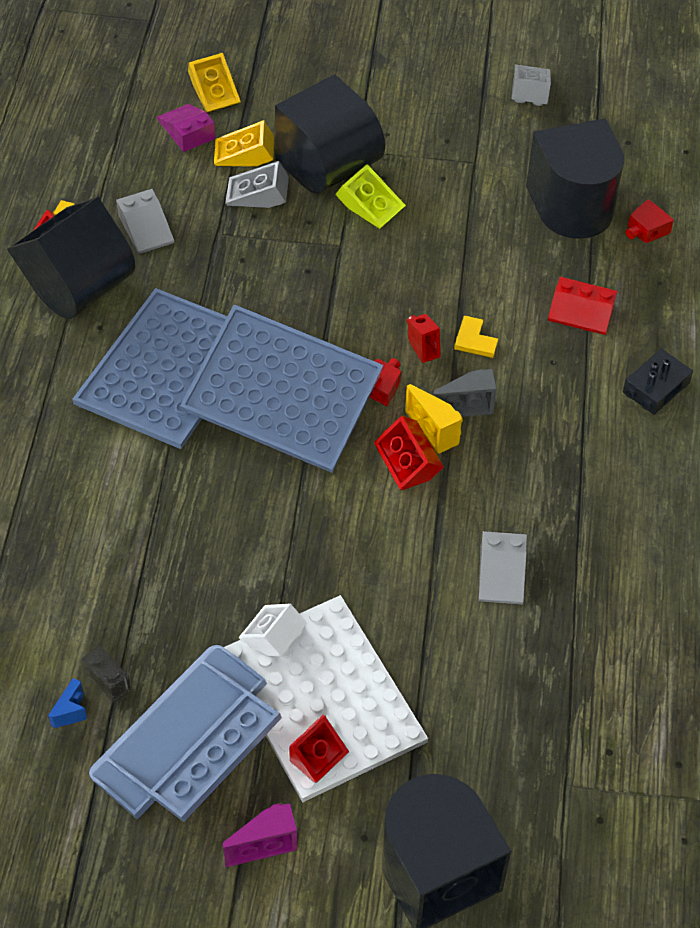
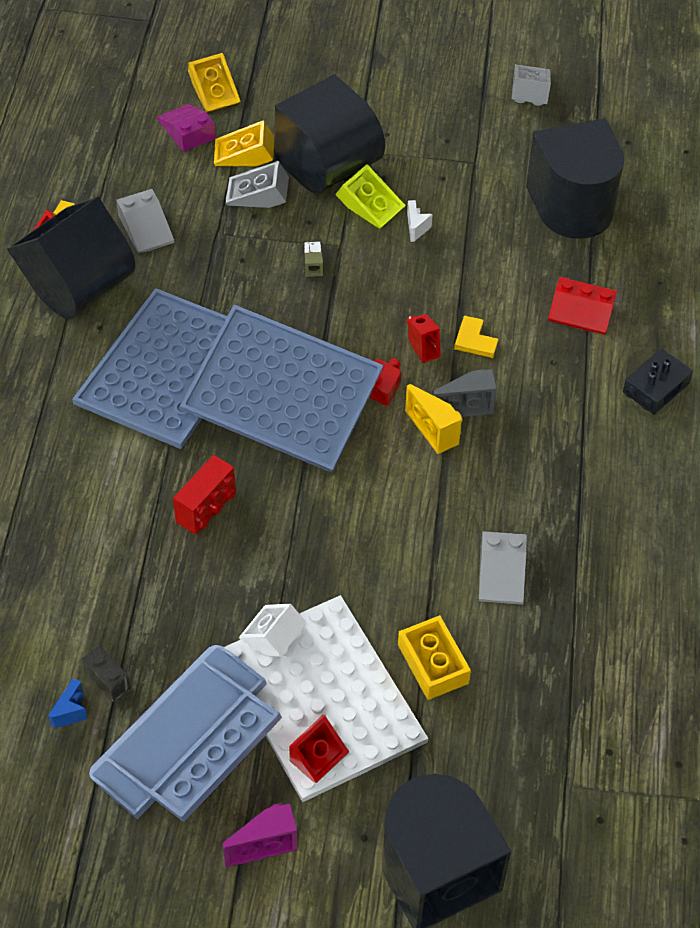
(204, 495): none -> red brick
(313, 257): none -> olive leg
(408, 453): red slope -> none
(417, 222): none -> white slope
(434, 657): none -> yellow brick
(649, 223): red torso -> none

